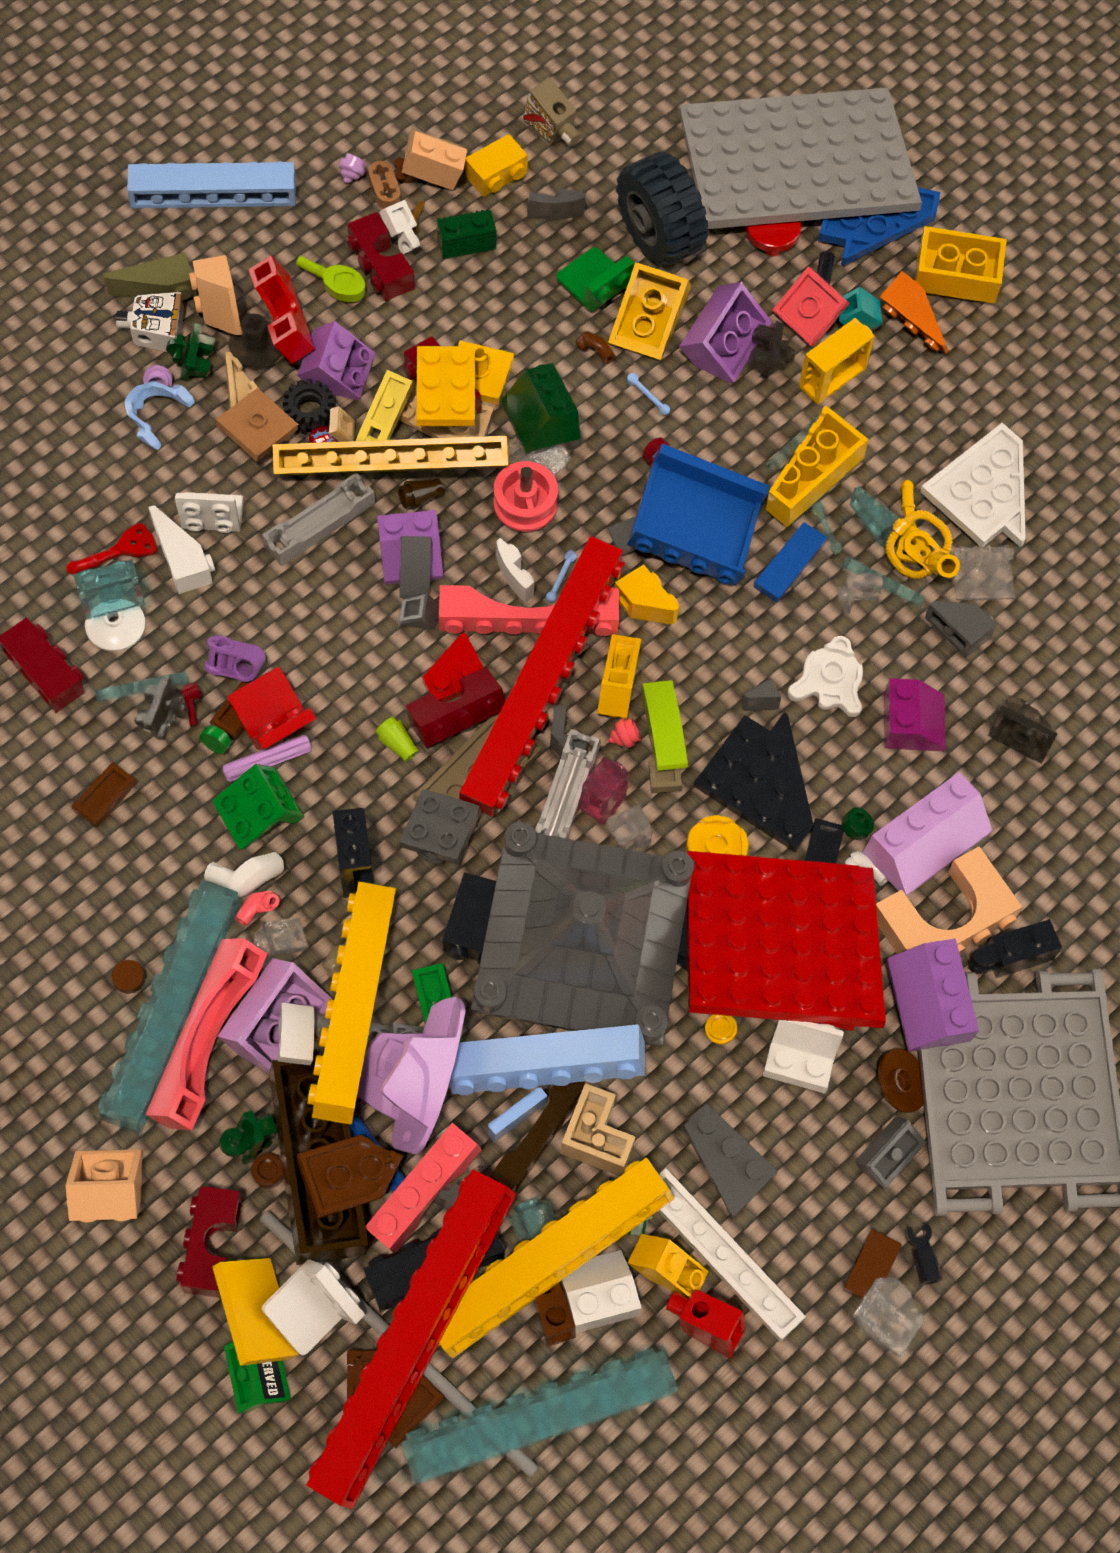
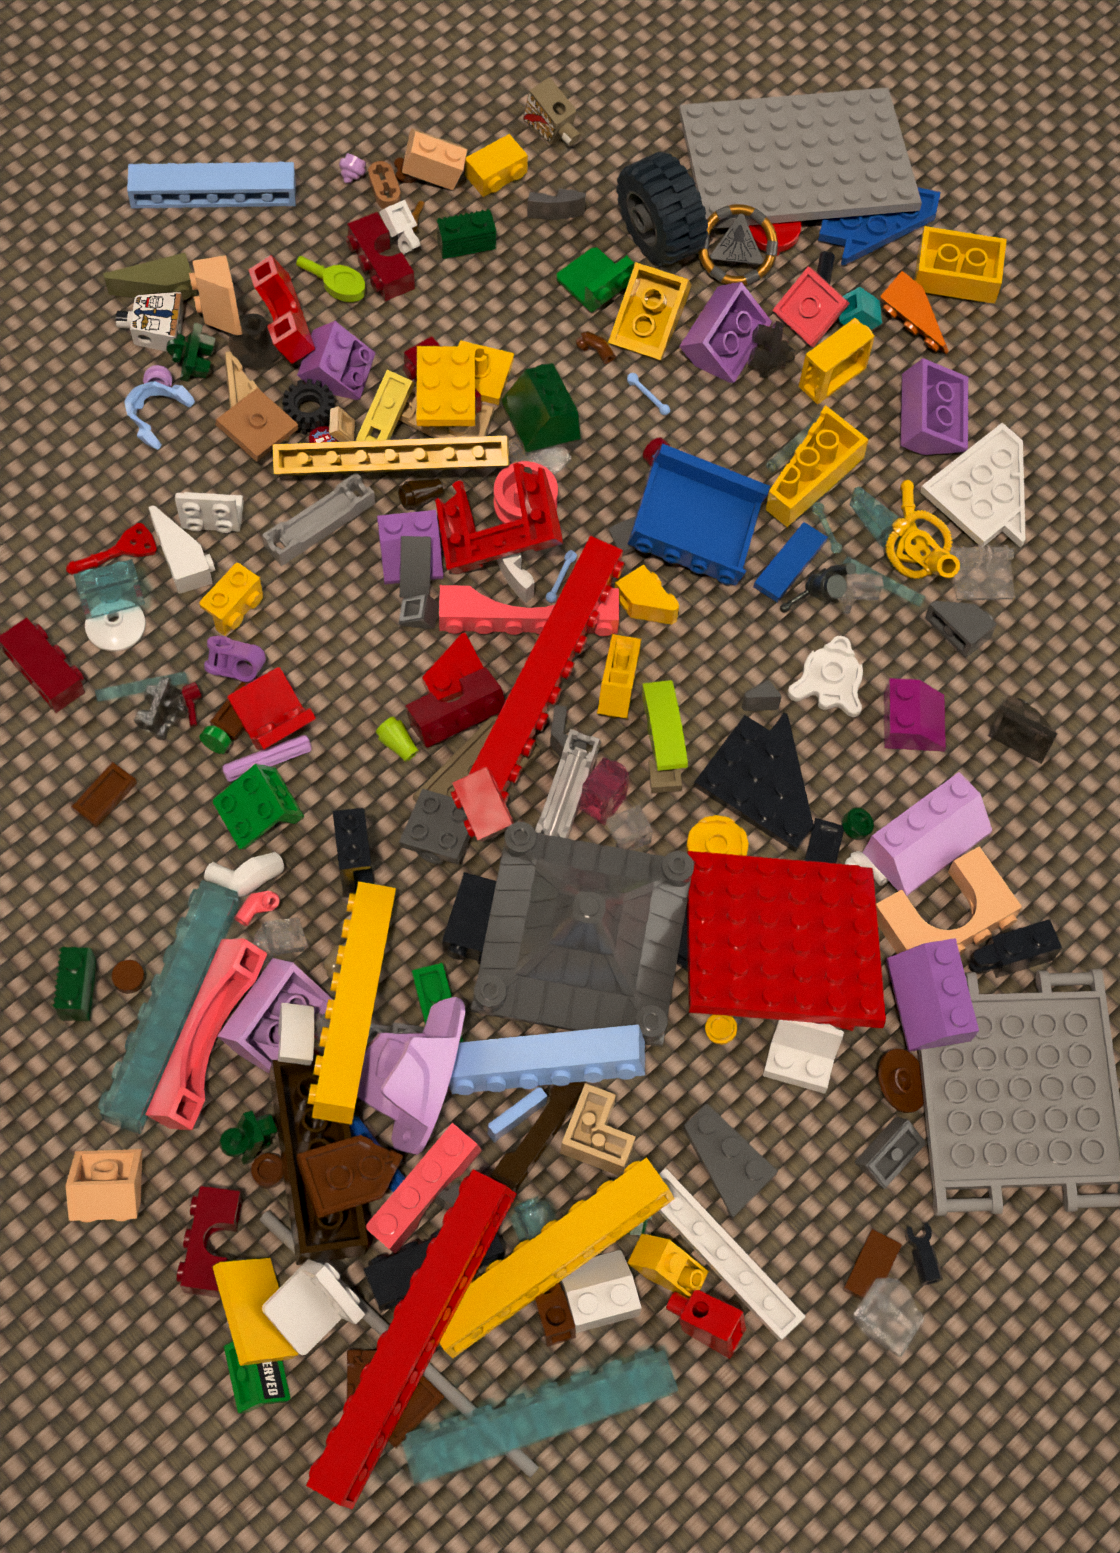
(74, 984): none -> dark green brick
(232, 598): none -> yellow bracket
(482, 804): none -> brick
(536, 530): none -> red wedge
(625, 733): coral plate -> none
(739, 245): none -> piece
(825, 584): none -> pearl dark grey piece
(934, 409): none -> medium lavender slope

